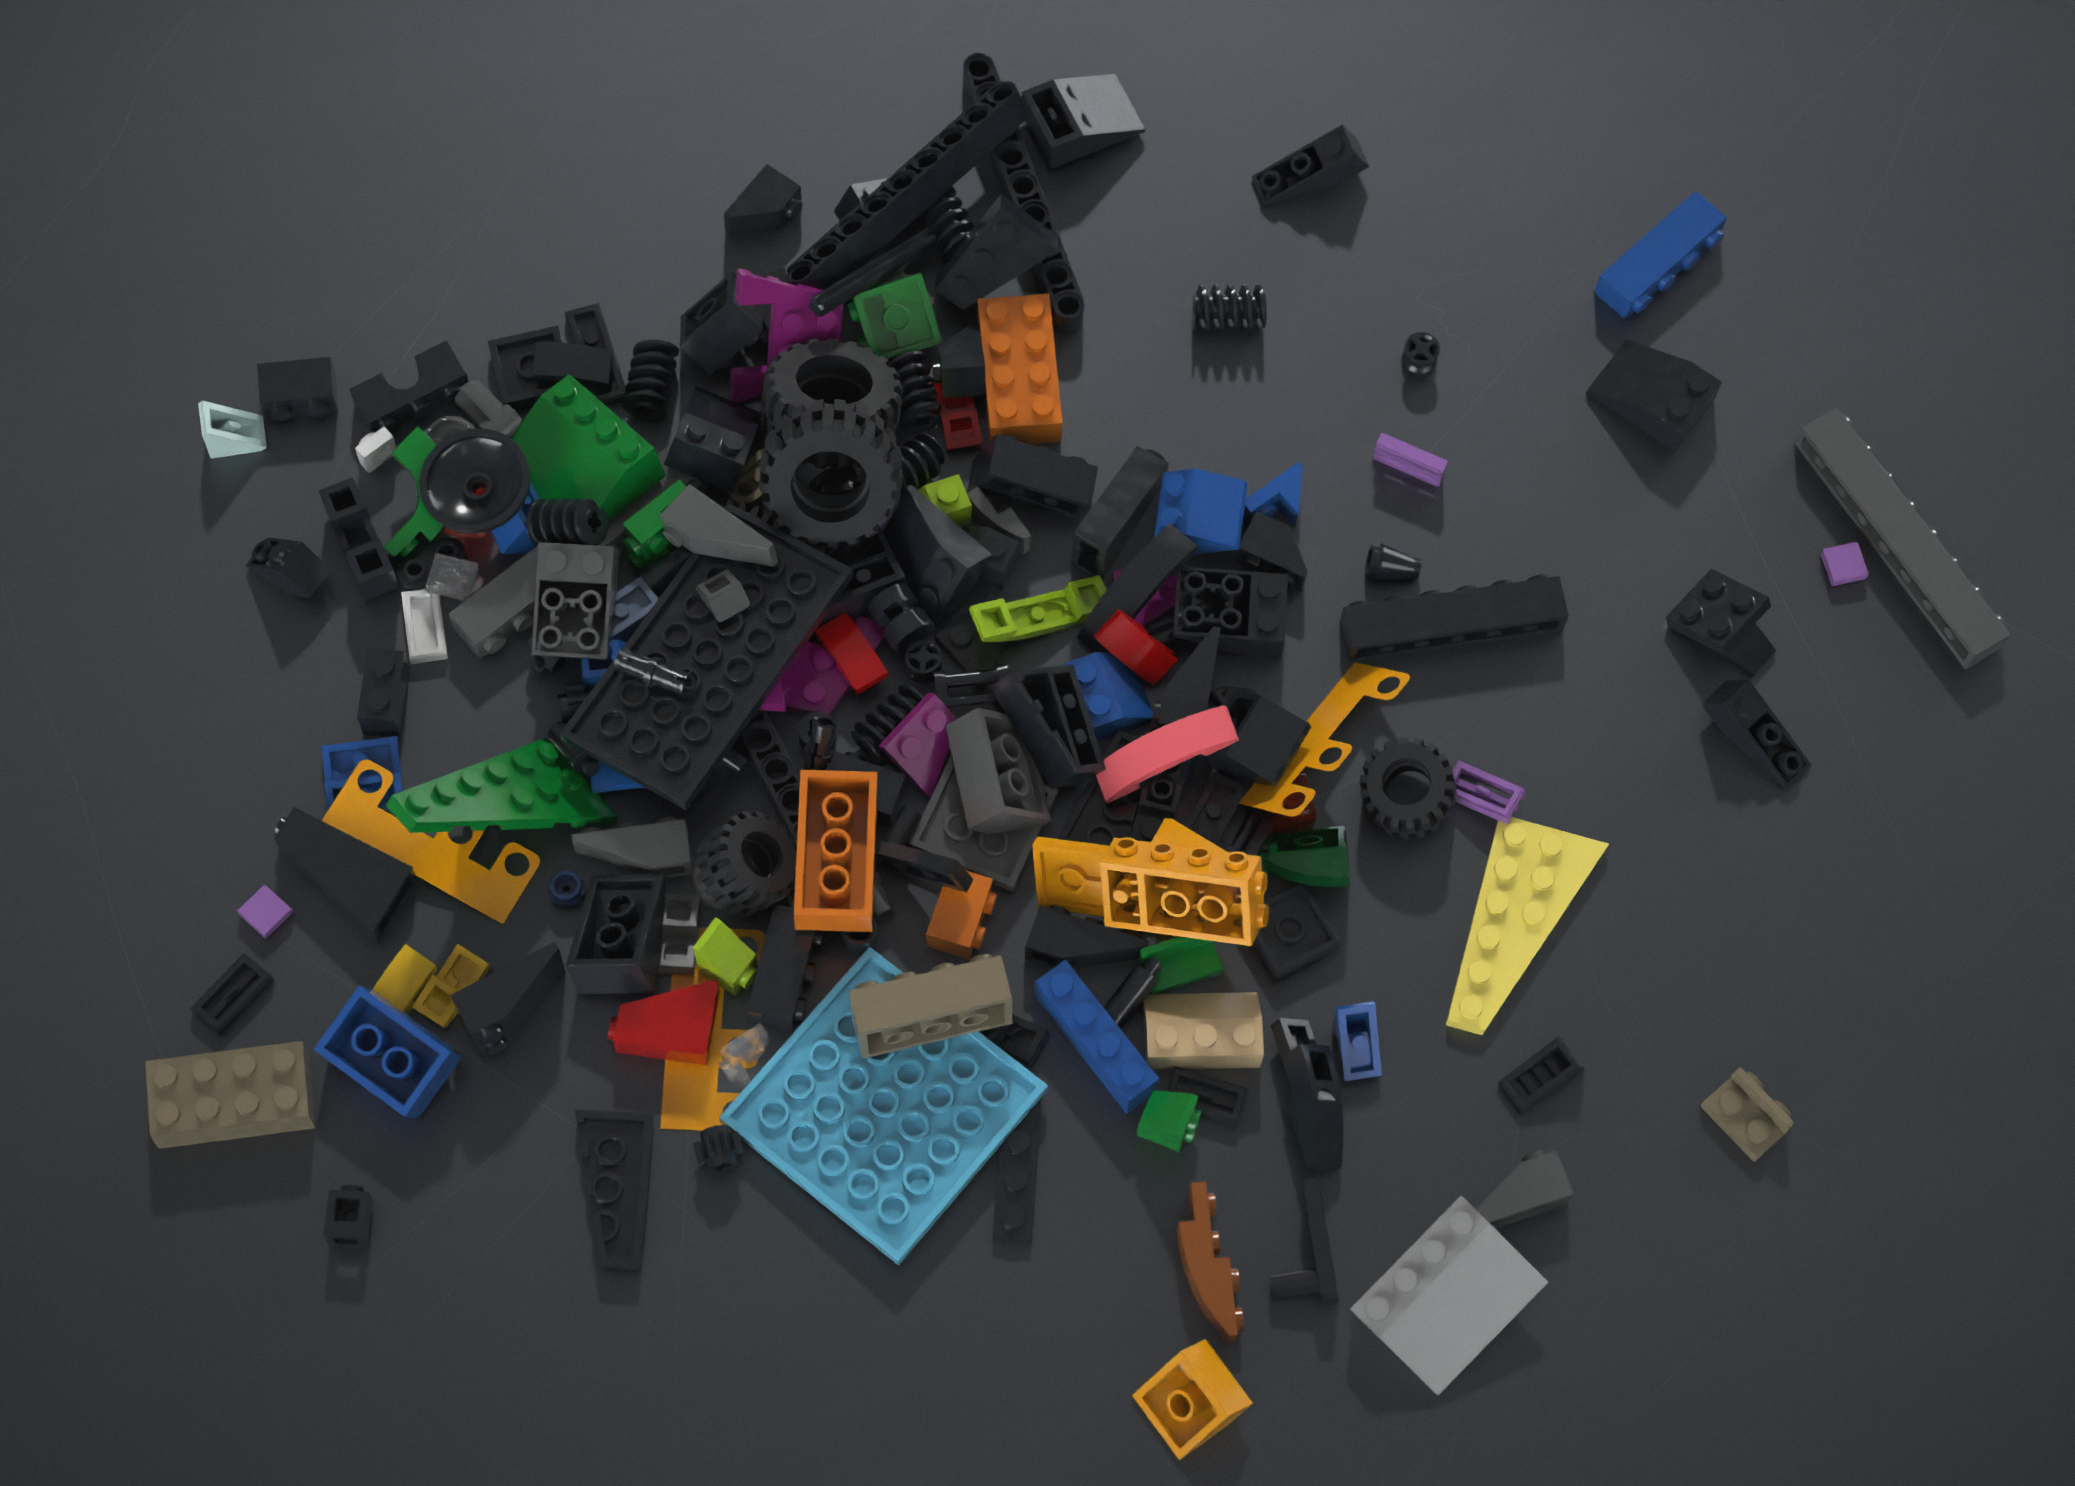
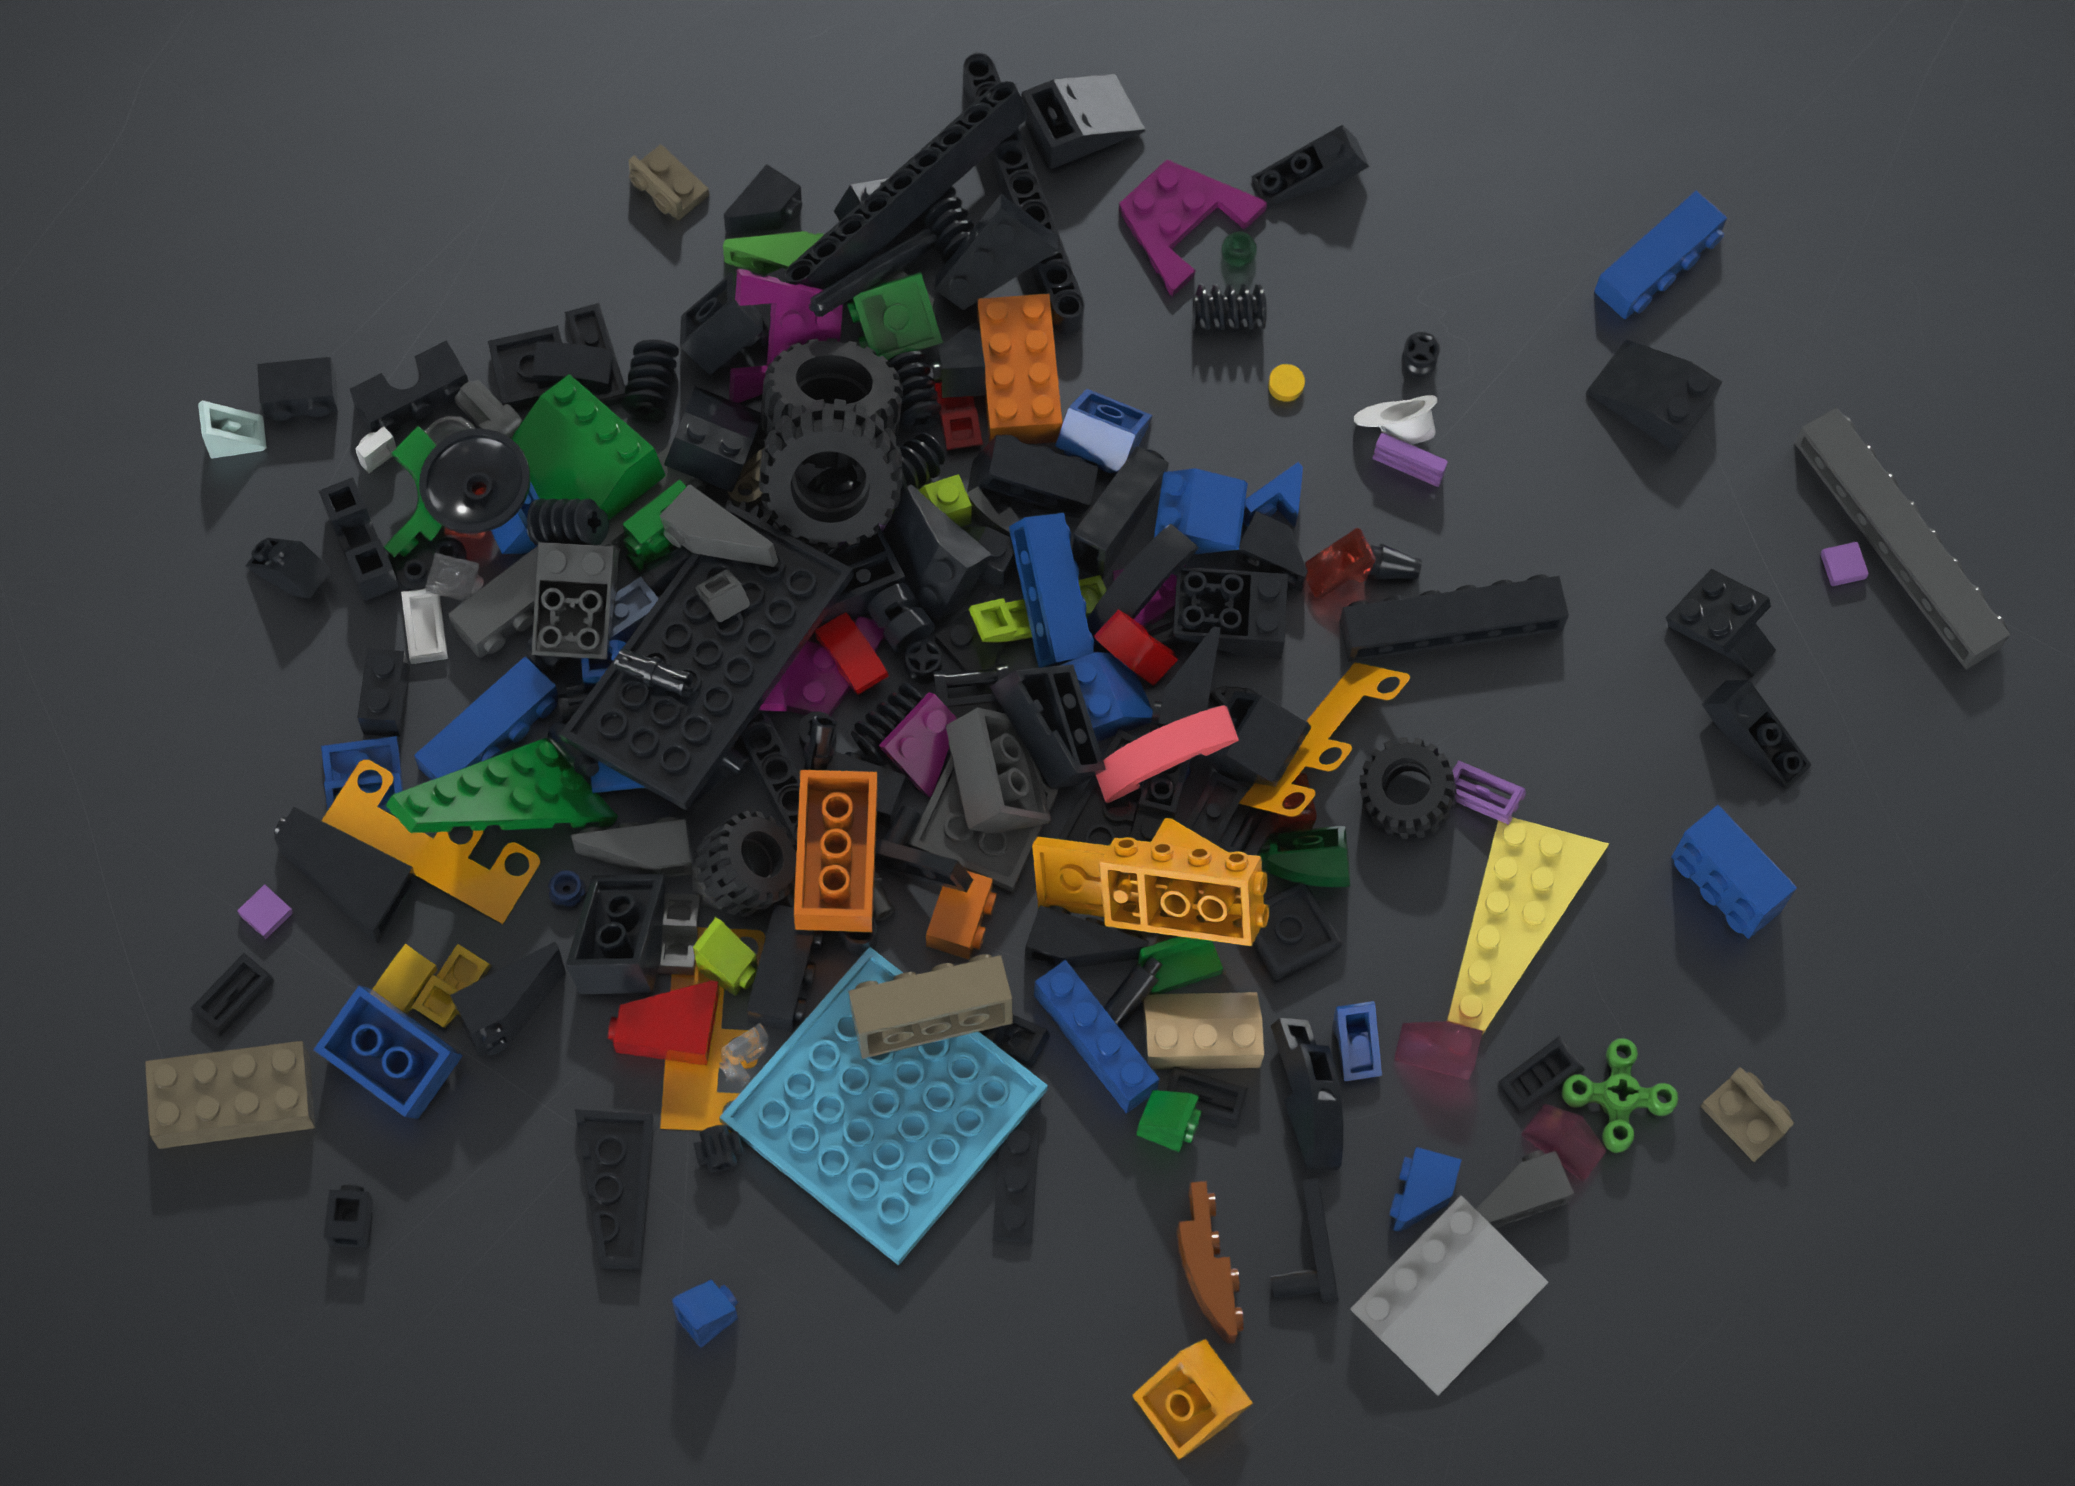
(490, 722): none -> blue brick
(668, 182): none -> dark tan bracket
(705, 1311): none -> blue slope
(768, 252): none -> bright green slope
(1051, 589): none -> blue brick
(1102, 430): none -> blue slope
(1171, 206): none -> magenta wing
(1239, 240): none -> clear green plate
(1286, 382): none -> yellow tile
(1339, 563): none -> clear red slope
(1404, 420): none -> white piece
(1427, 1187): none -> blue slope
(1439, 1047): none -> clear pink slope
(1569, 1136): none -> clear pink slope
(1620, 1080): none -> bright green gear
(1732, 872): none -> blue brick

